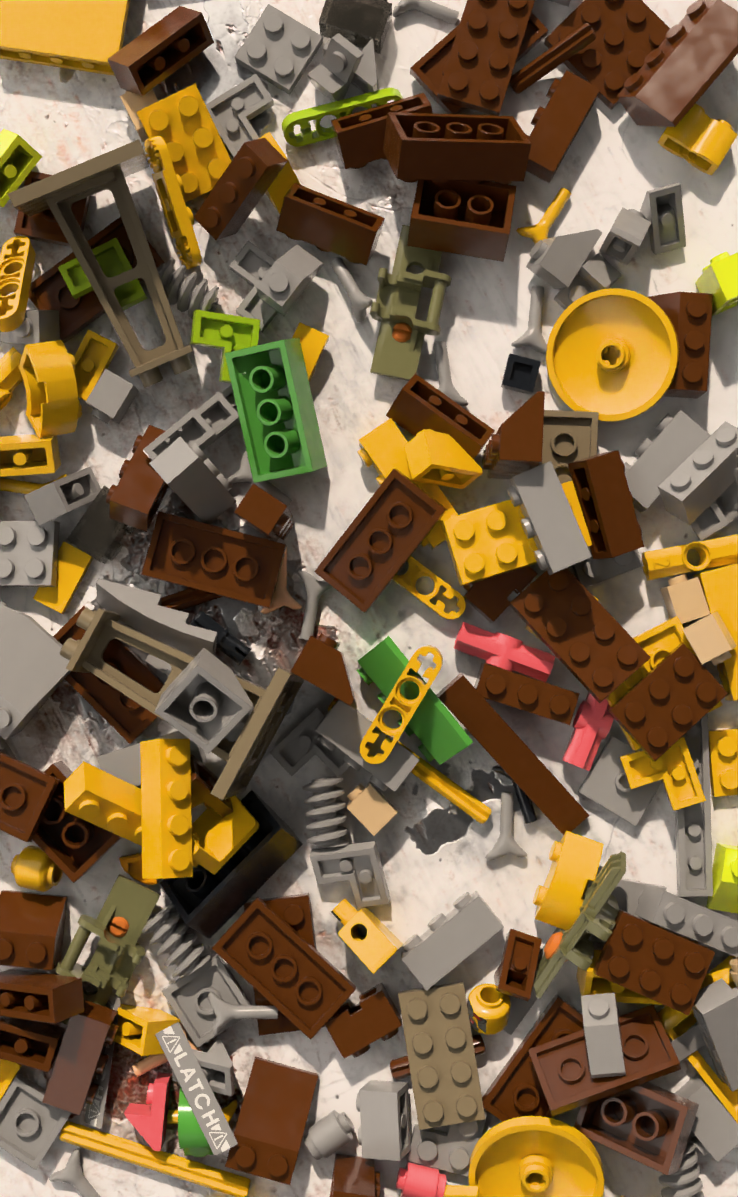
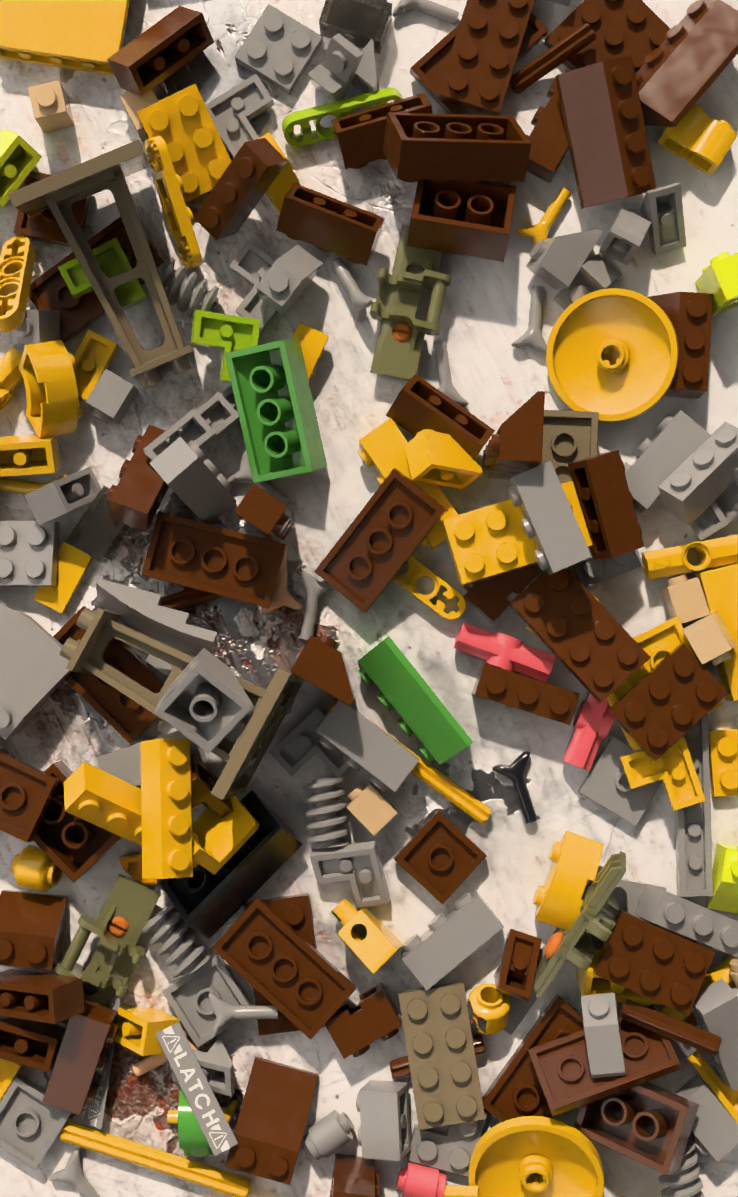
(51, 106): none -> tan brick
(152, 1119): coral slope -> none
(225, 641): black axle -> none
(398, 703): yellow beam -> none
(440, 857): none -> reddish brown plate
(506, 842): light grey piece -> none
(512, 754): reddish brown tile -> none
(520, 374): black plate -> none
(606, 131): none -> reddish brown slope
(671, 1027): none -> reddish brown axle

